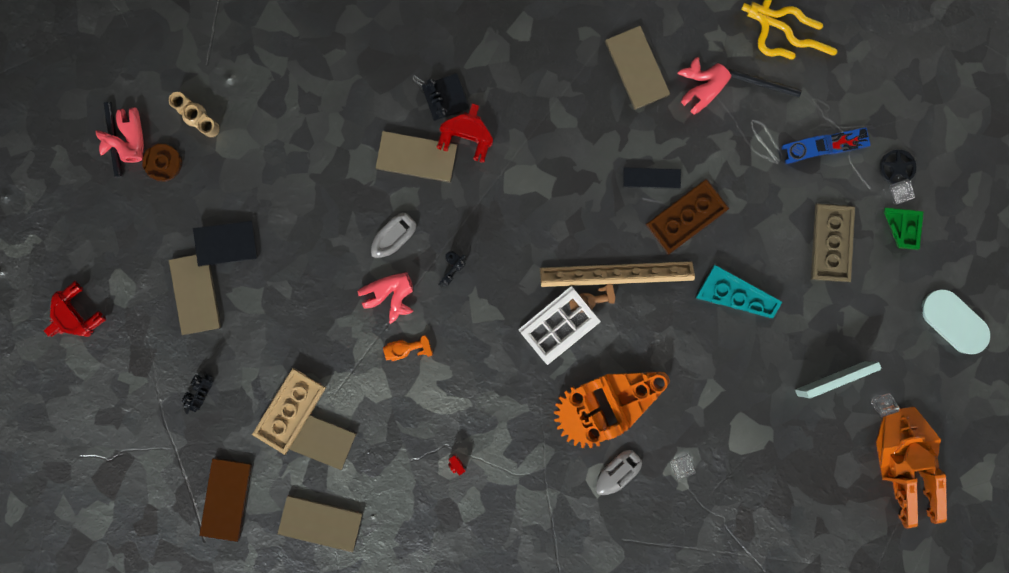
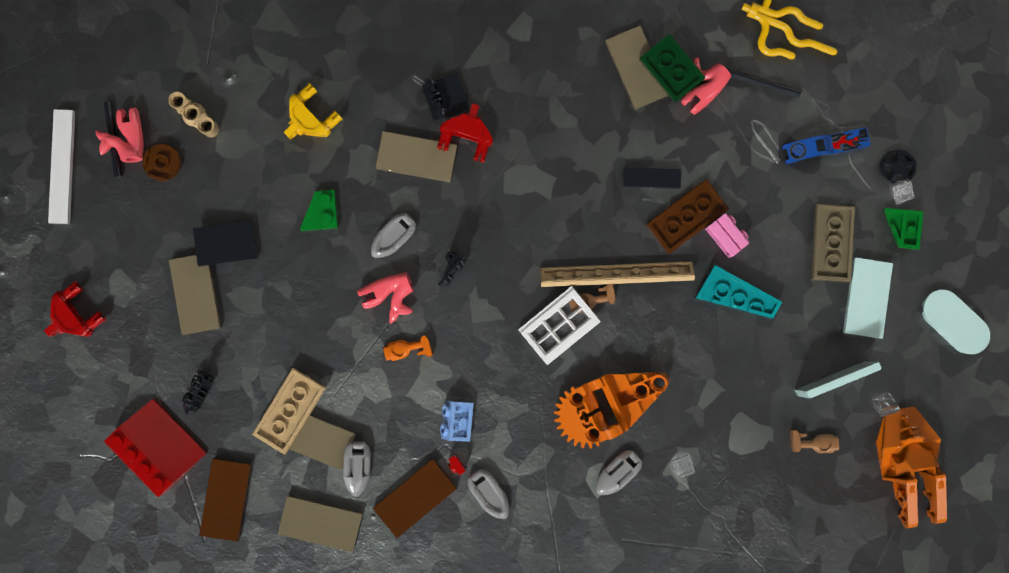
(61, 167): none -> white tile
(155, 447): none -> red slope
(304, 121): none -> yellow connector
(321, 212): none -> green wing
(356, 467): none -> light grey piece
(414, 498): none -> reddish brown tile
(456, 421): none -> light blue bracket
(489, 494): none -> light grey piece
(672, 68): none -> dark green plate
(728, 235): none -> bright pink brick
(821, 443): none -> medium nougat piece
(867, 298): none -> light aqua tile

